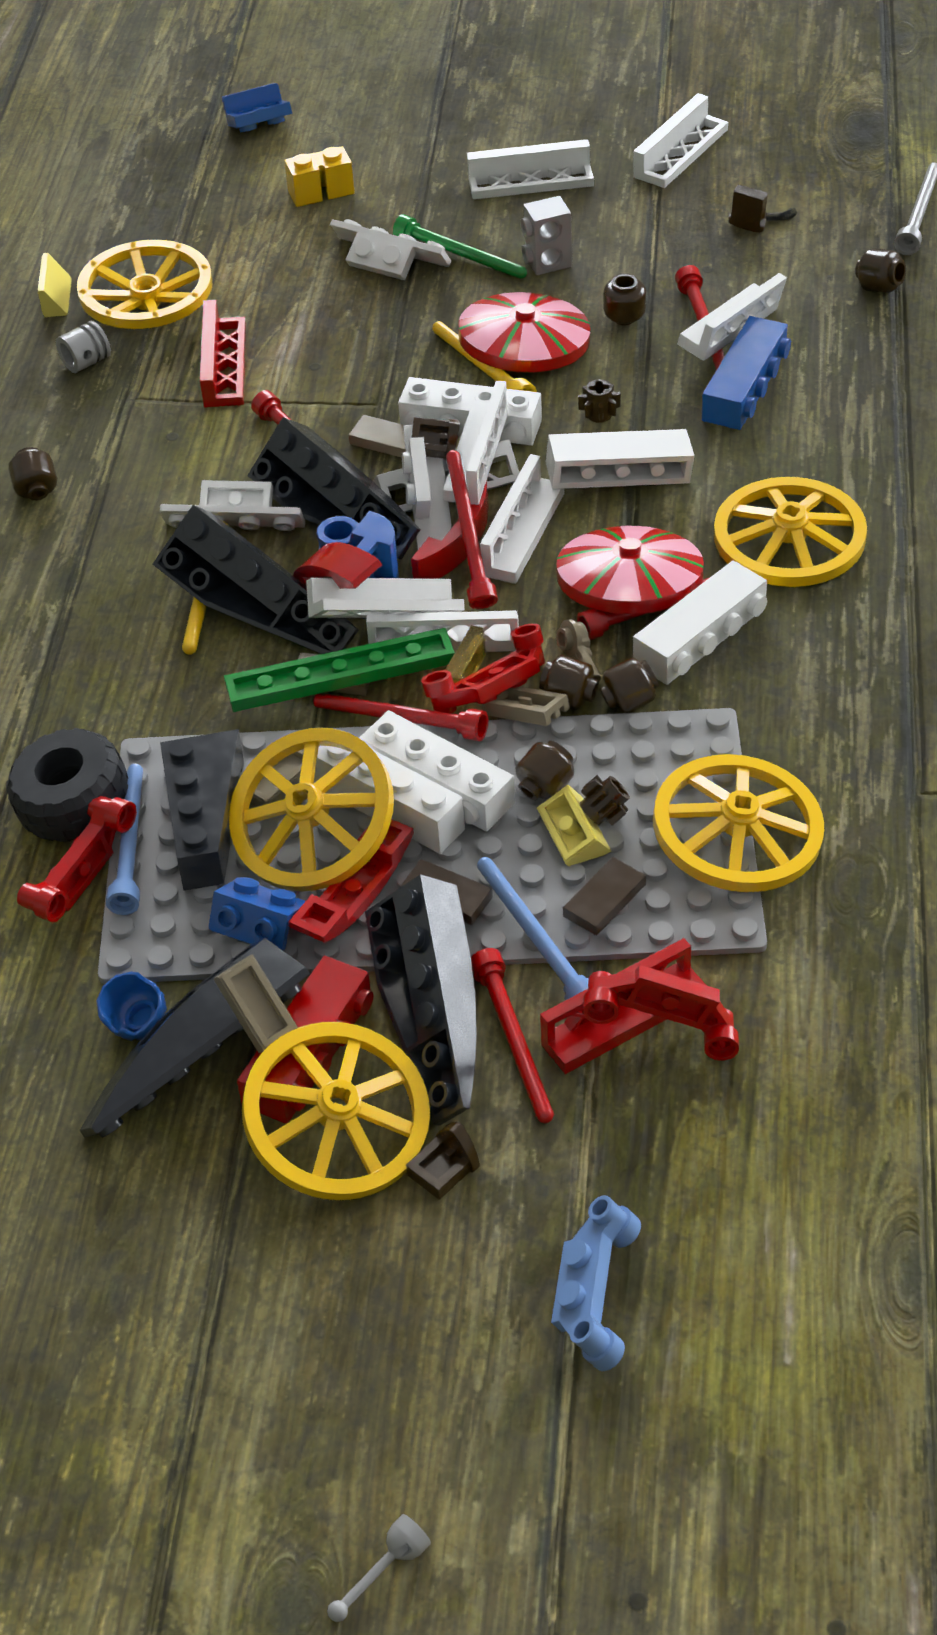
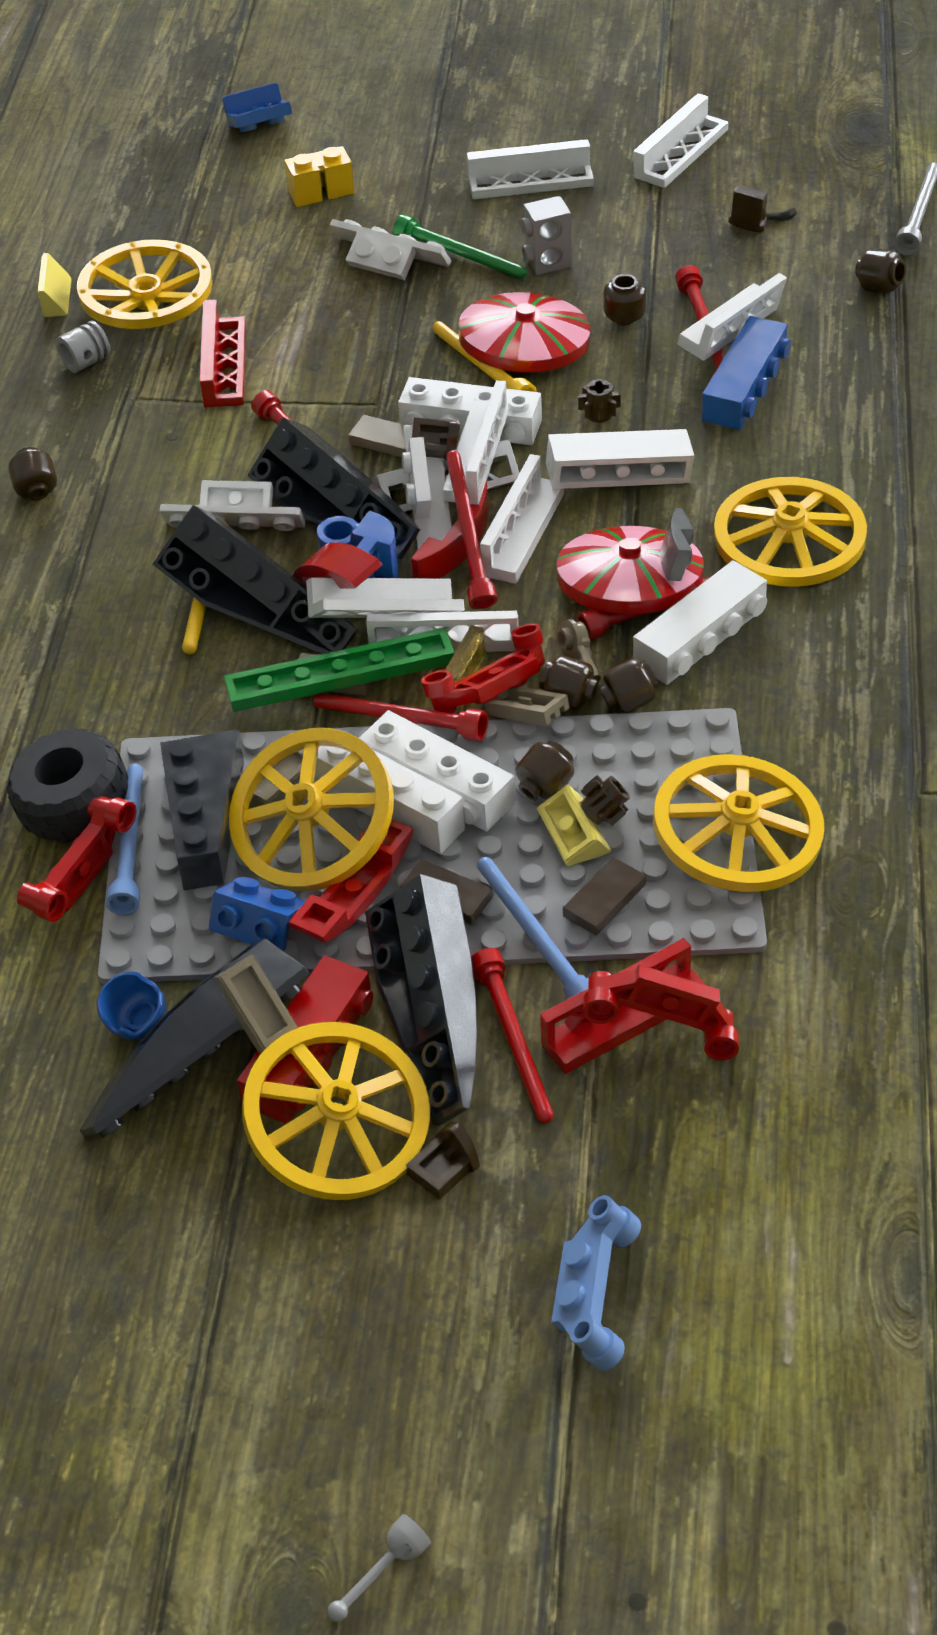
(676, 548): none -> dark grey slope

